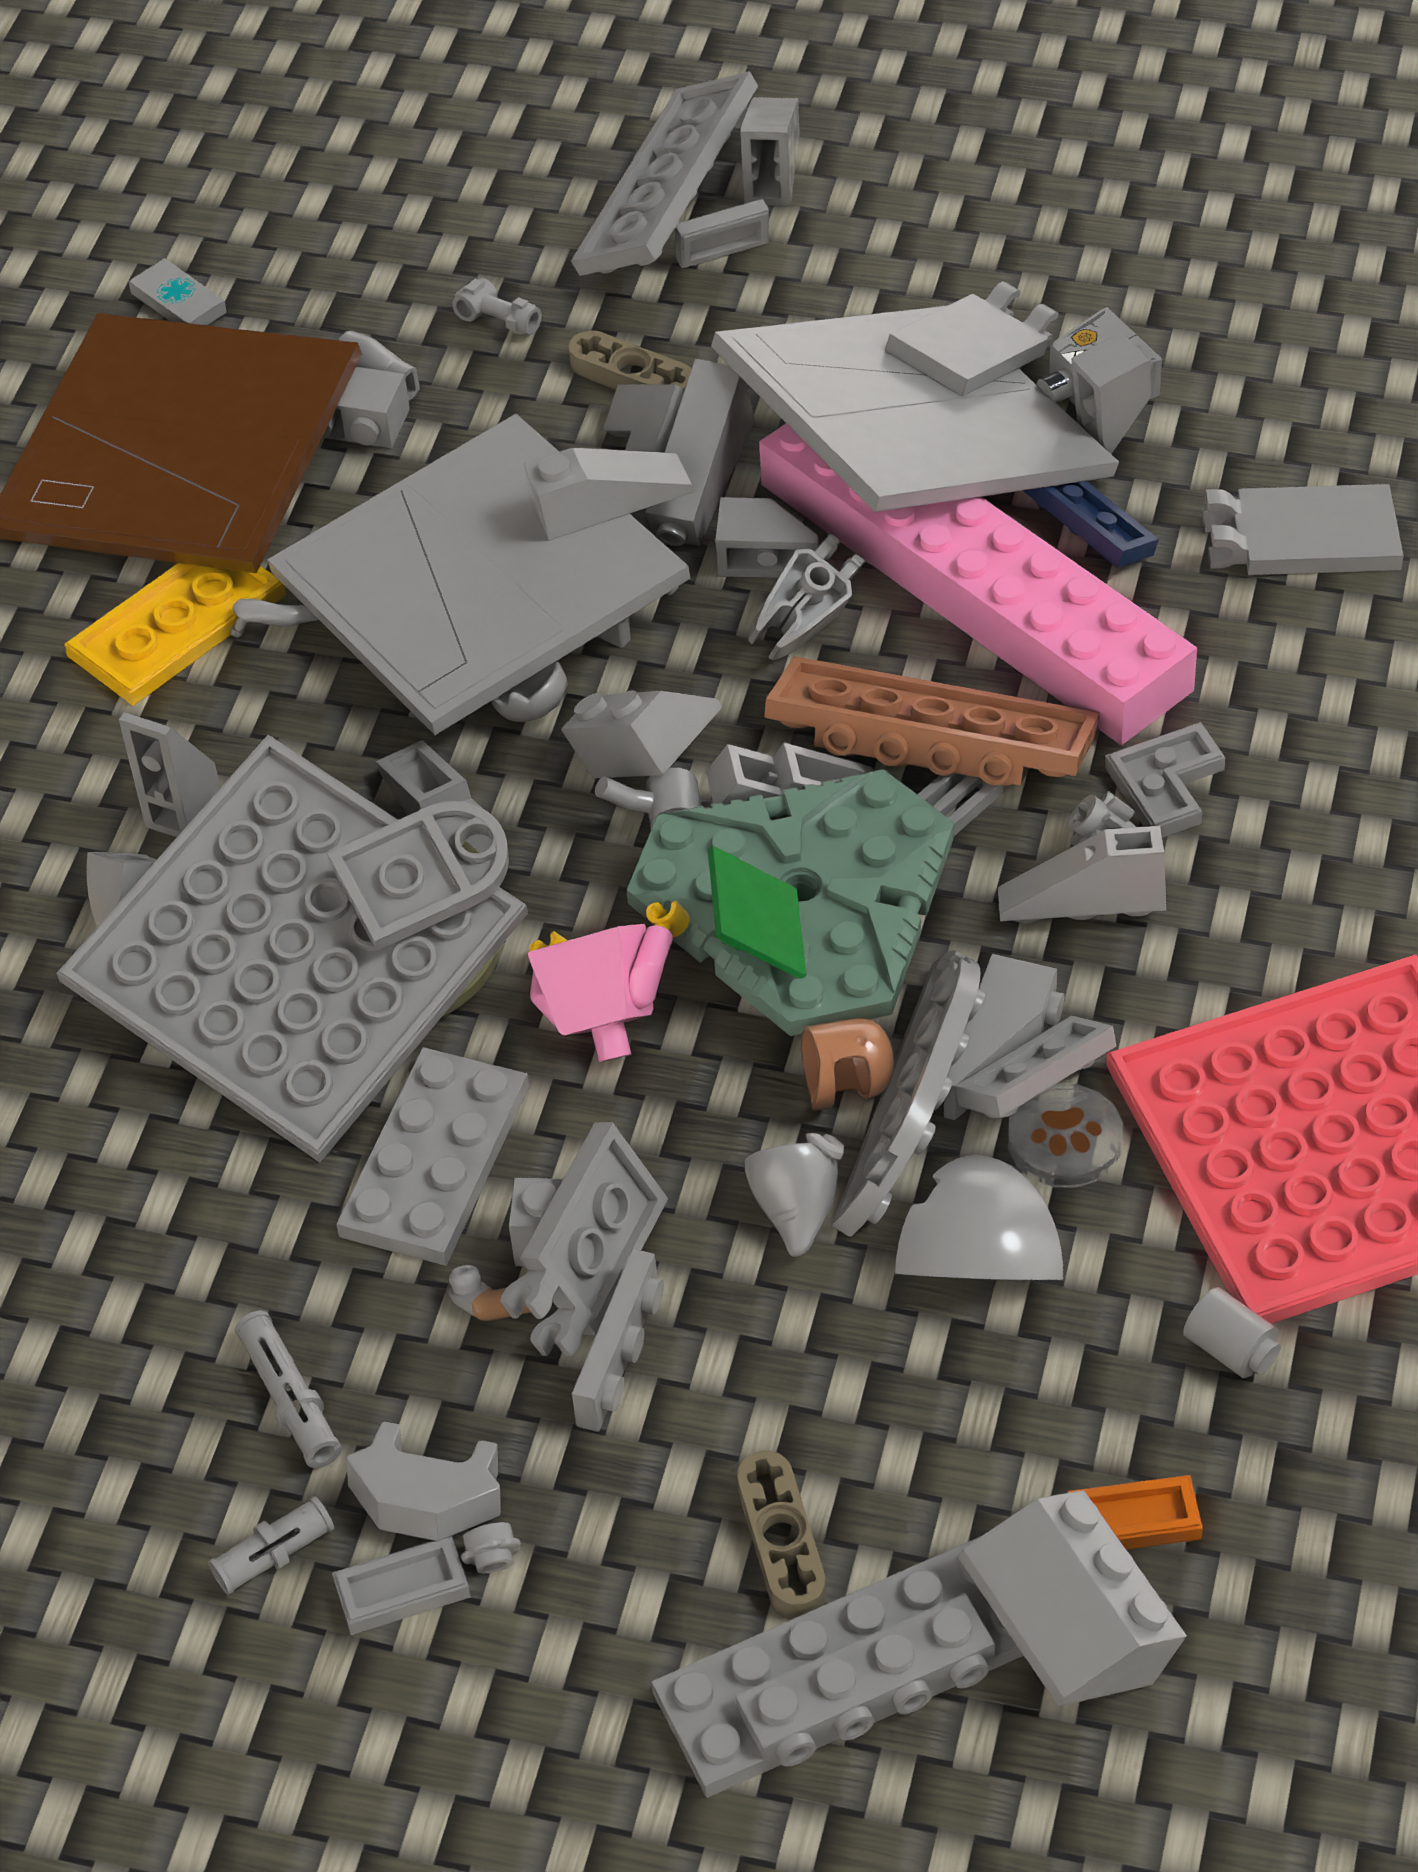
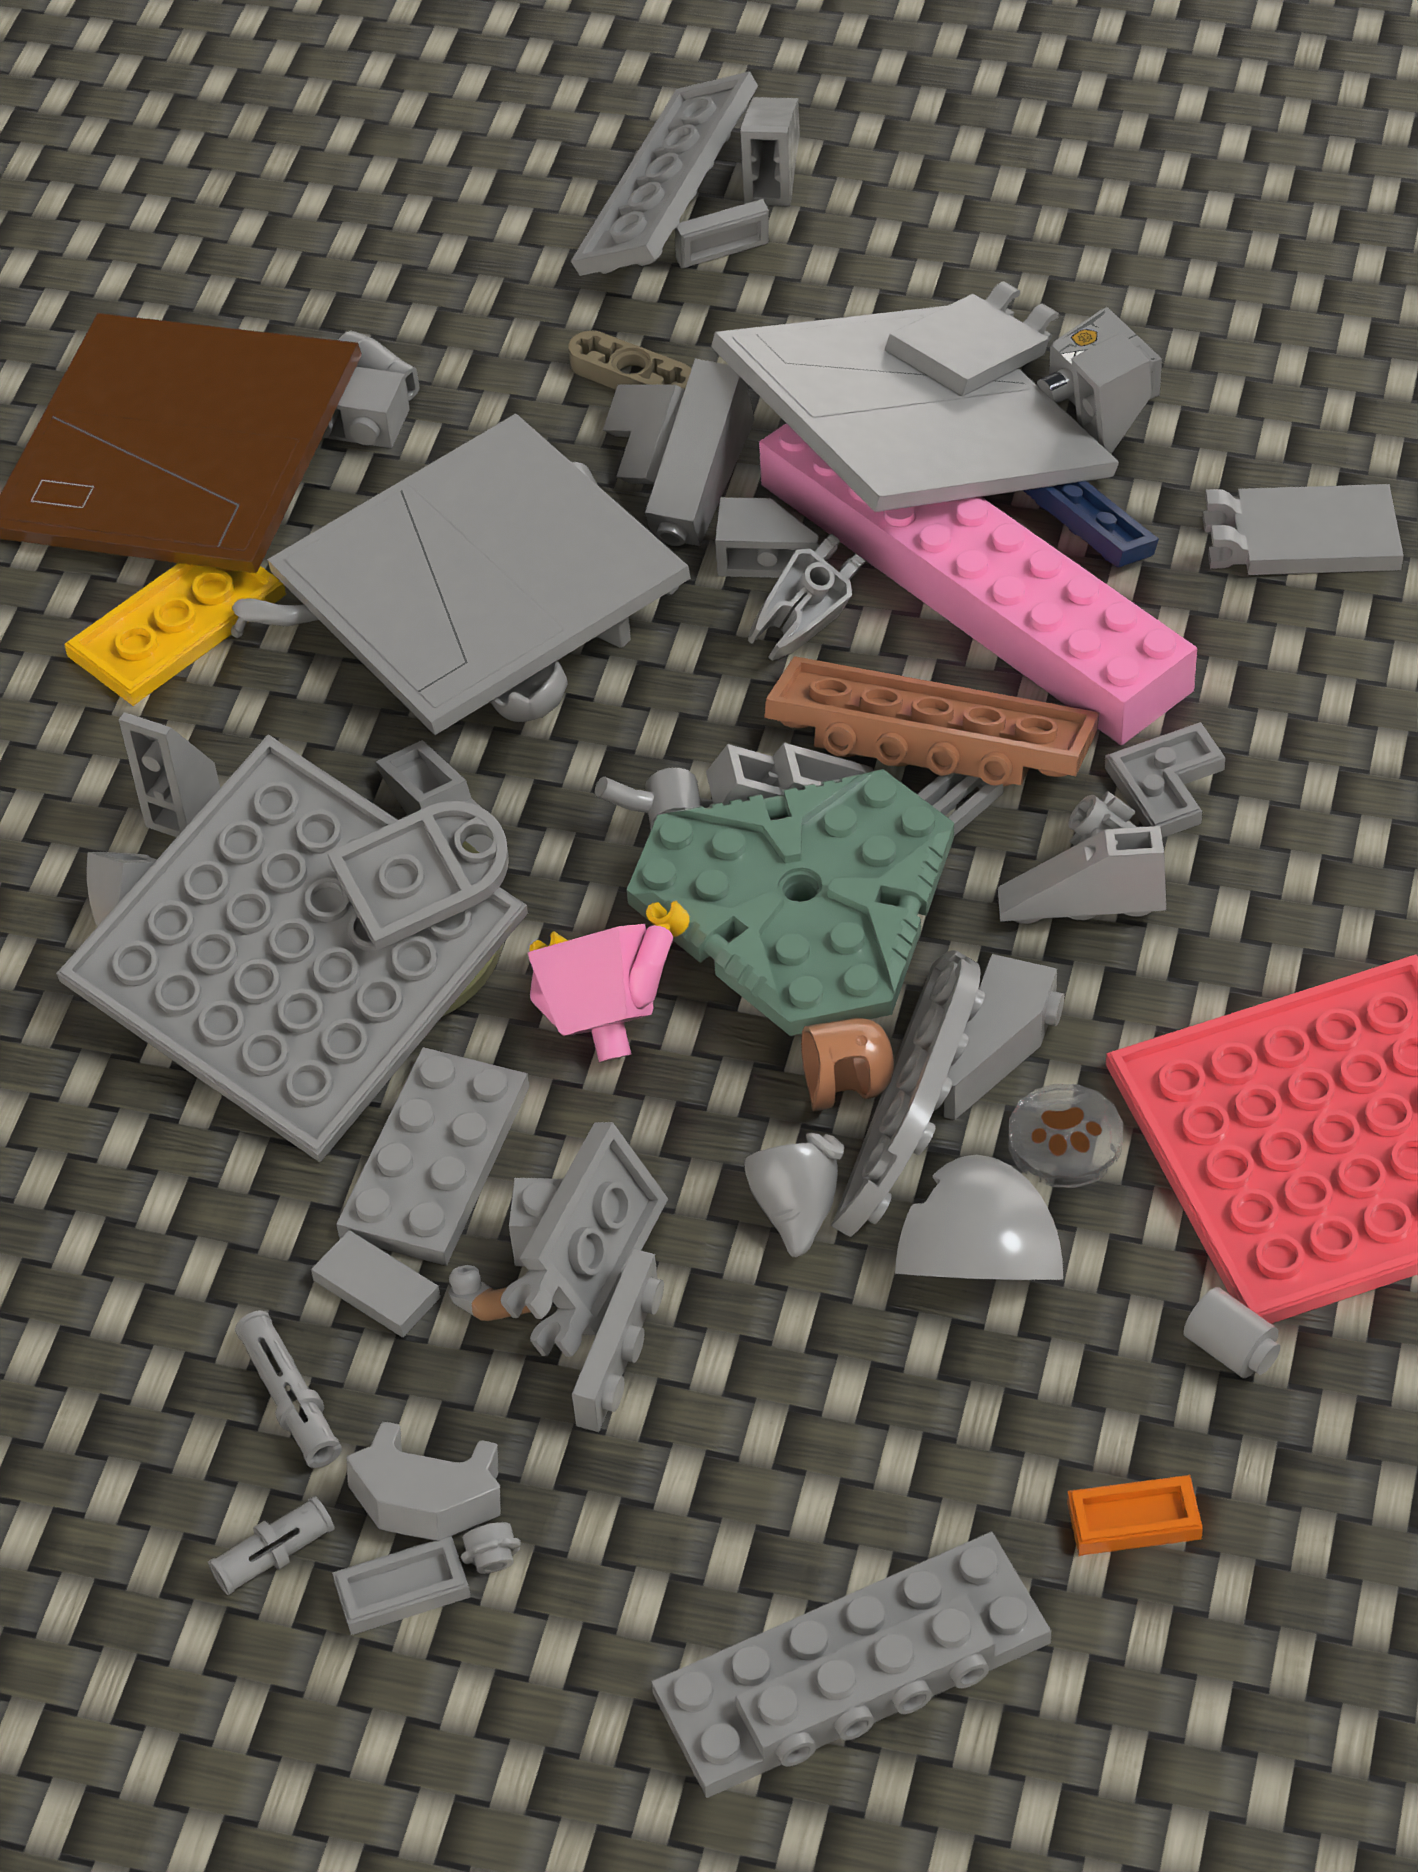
(177, 295): light grey tile -> none
(375, 1283): none -> light grey tile
(481, 297): light grey bar -> none
(598, 485): light grey slope -> none
(636, 730): light grey slope -> none
(756, 913): green piece -> none
(788, 1510): dark tan beam -> none
(1035, 1067): light grey plate -> none
(1073, 1599): light grey slope -> none

